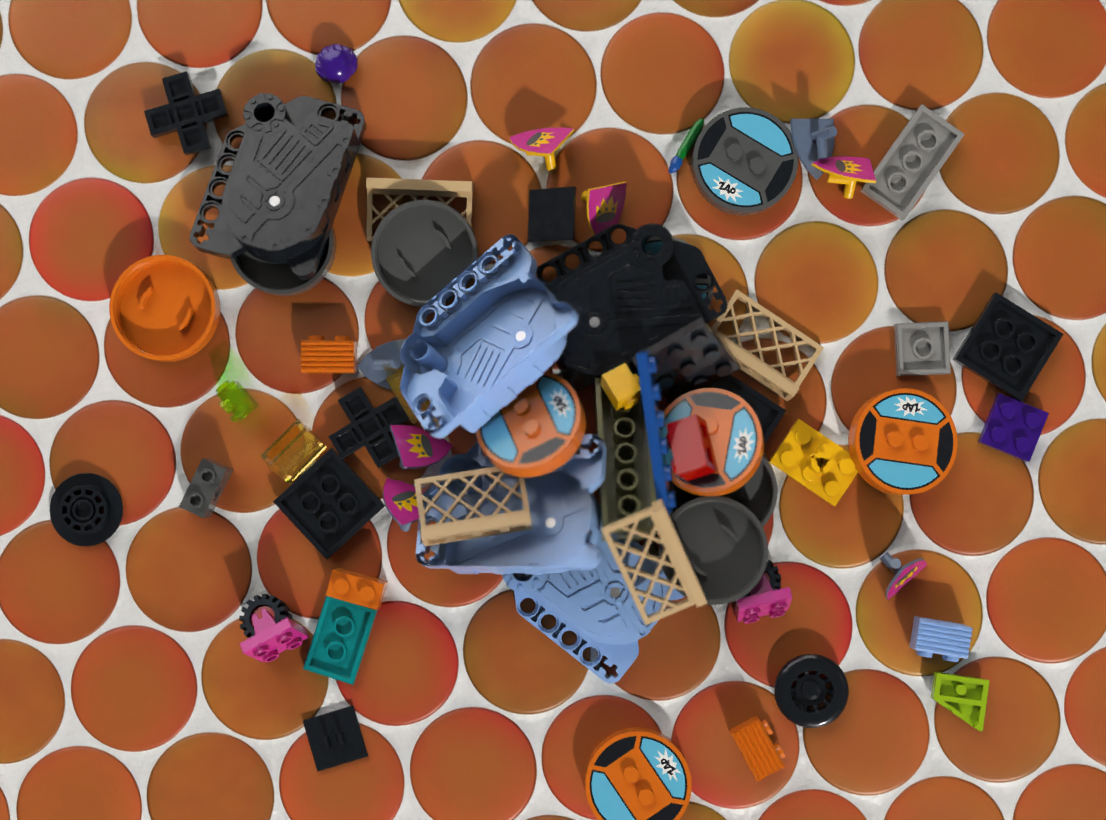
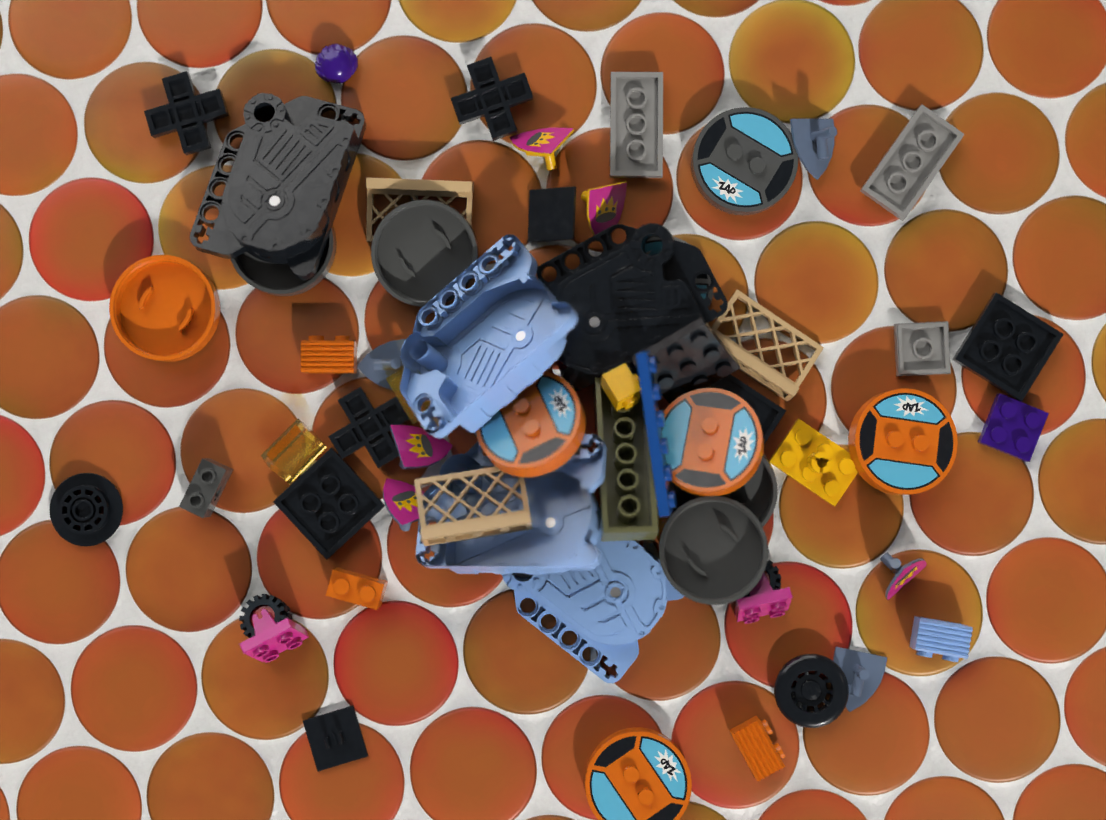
(235, 400): clear neon green brick -> none
(340, 640): teal tile -> none
(492, 98): none -> black plate
(636, 125): none -> light grey plate
(676, 553): tan fence -> none
(677, 161): green piece -> none
(690, 448): red brick -> none
(847, 171): shield -> none
(863, 674): none -> sand blue shield
(962, 696): lime wing -> none

